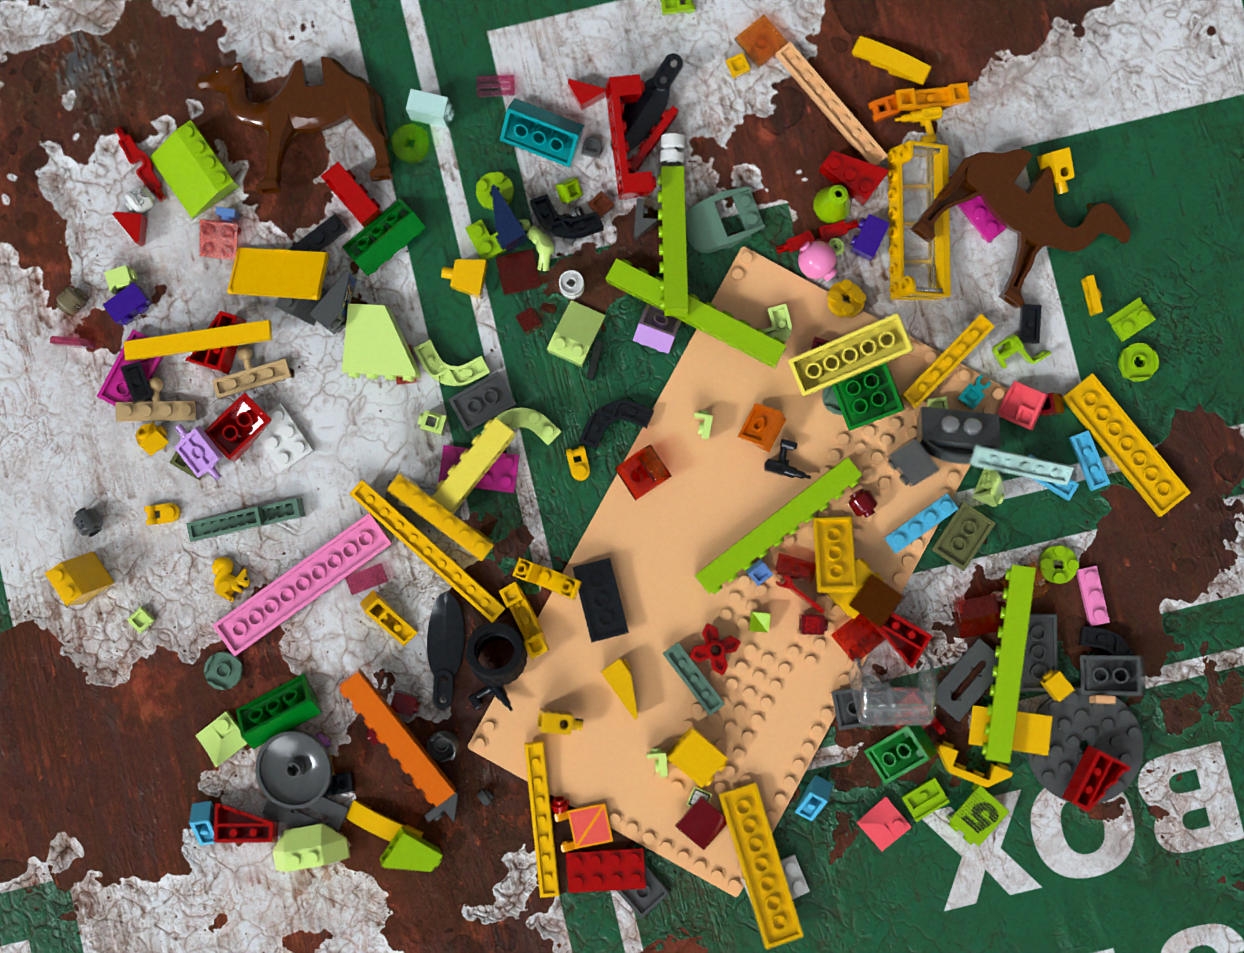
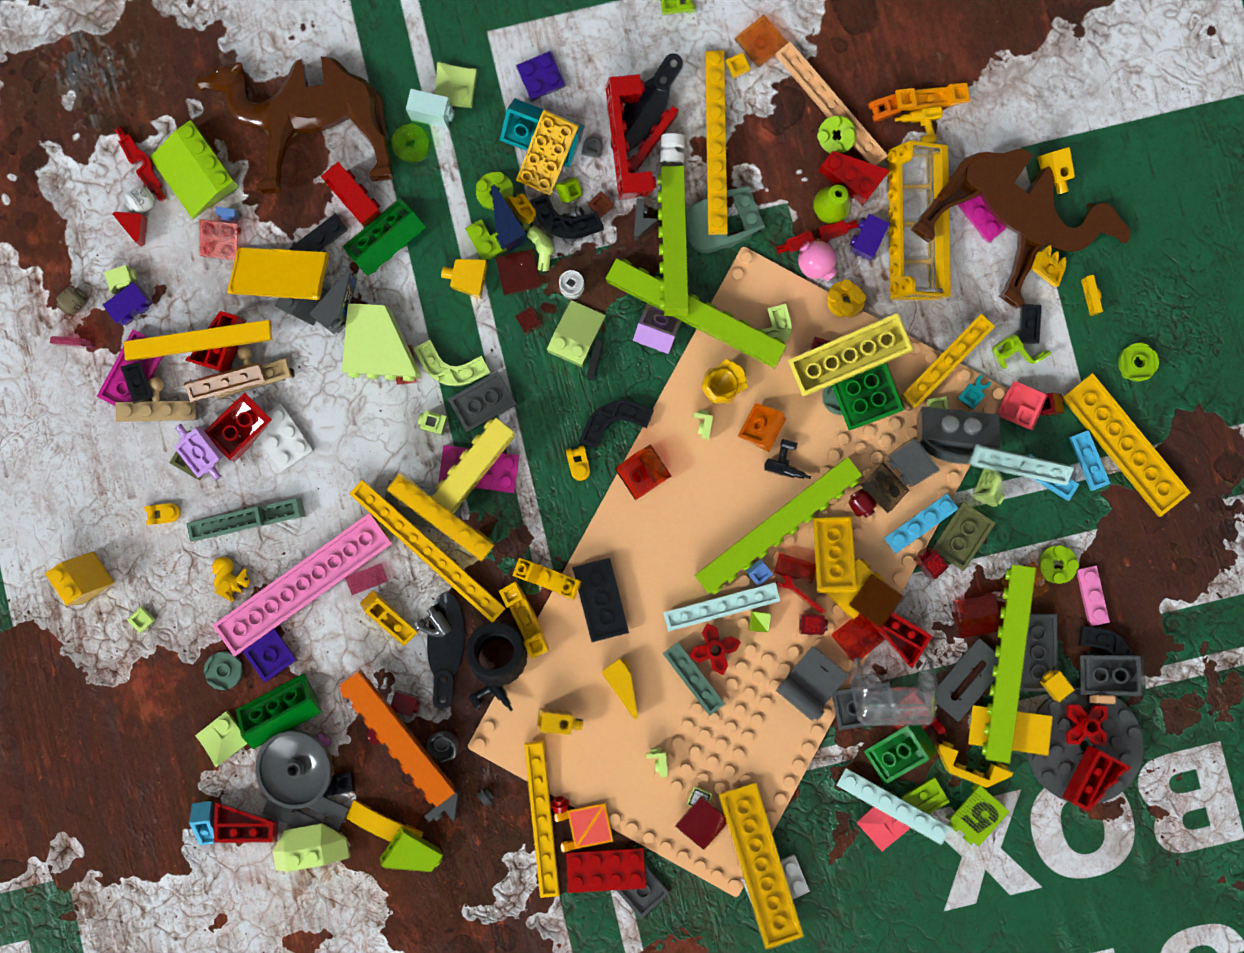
(87, 522): dark grey head -> none
(151, 437): yellow brick -> none
(224, 382): none -> plate
(269, 655): none -> dark purple plate
(439, 622): none -> dark grey plant
(456, 84): none -> yellowish green plate
(503, 78): clear pink tile -> none
(521, 208): none -> yellow plate
(531, 420): yellowish green plate -> none
(540, 76): none -> dark purple plate
(547, 152): none -> yellow tile
(585, 93): red slope -> none
(697, 757): yellow slope -> none
(716, 143): none -> yellow plate
(721, 606): none -> light aqua plate
(724, 382): none -> yellow hair
(809, 685): none -> dark grey door
(814, 798): medium azure slope -> none
(839, 243): yellowish green plate -> none
(848, 134): none -> lime plate
(885, 487): none -> clear smoke plate
(892, 60): yellow slope -> none
(893, 806): none -> light aqua plate
(930, 562): none -> dark red brick
(1049, 266): none -> yellow plate
(1080, 730): none -> red plant
(1131, 319): lime plate -> none

